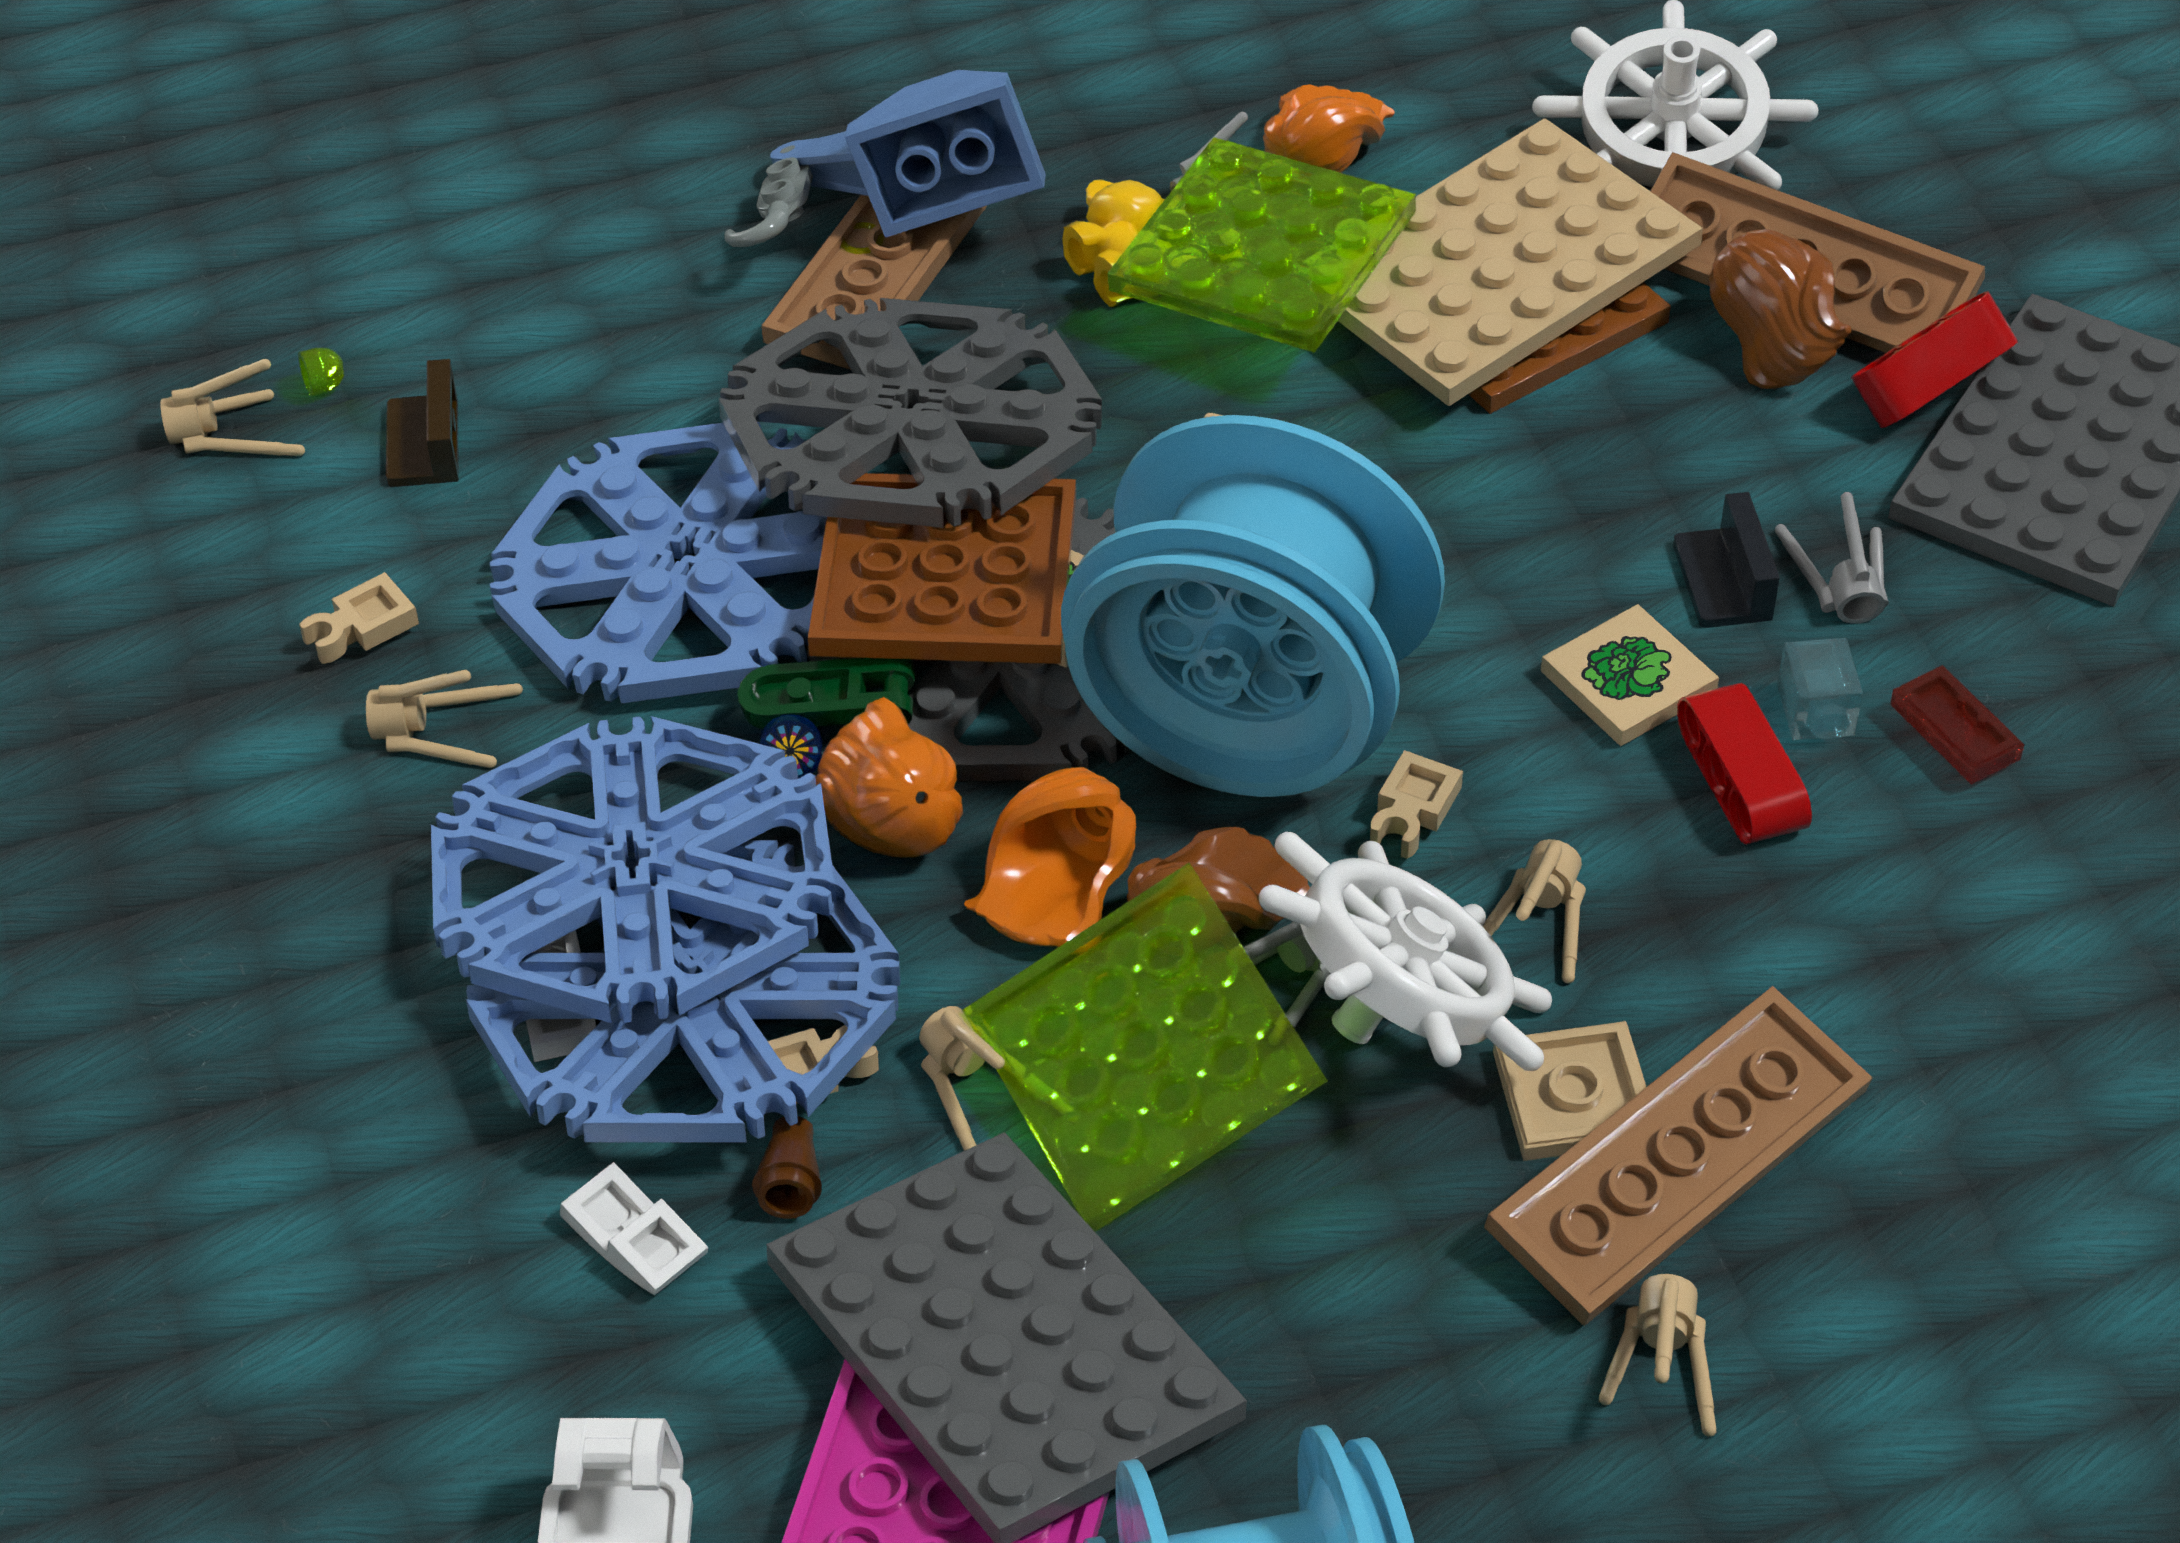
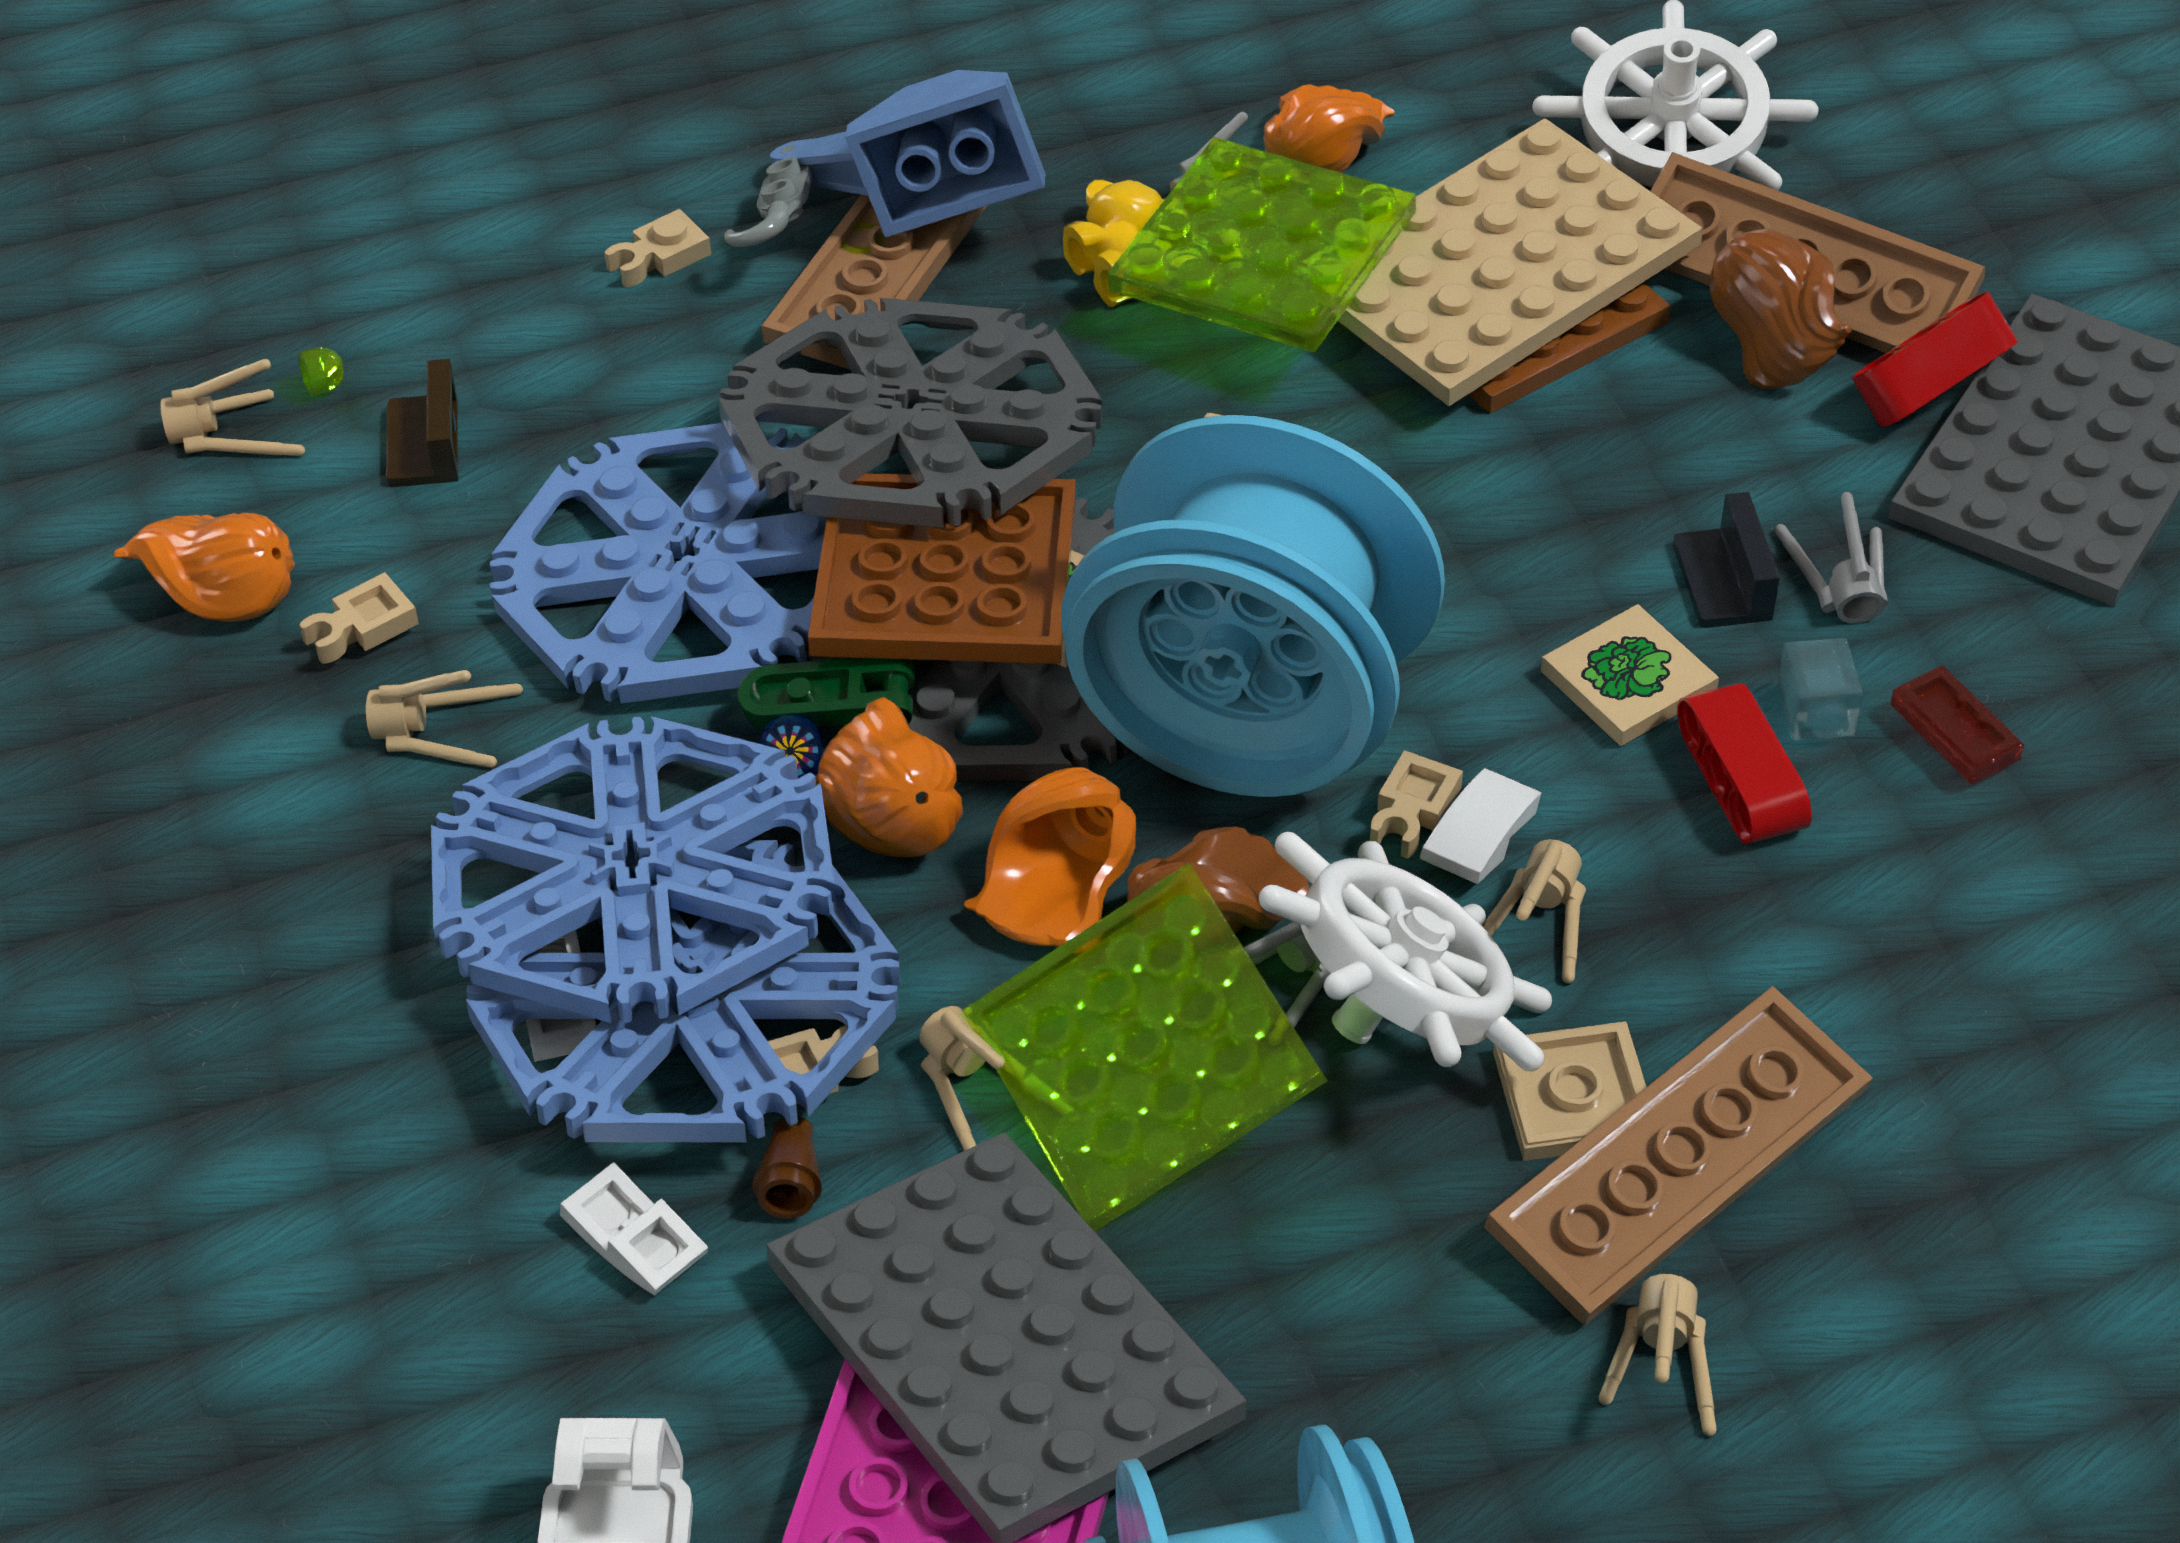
(218, 565): none -> orange piece
(660, 245): none -> tan plate
(1479, 824): none -> white slope

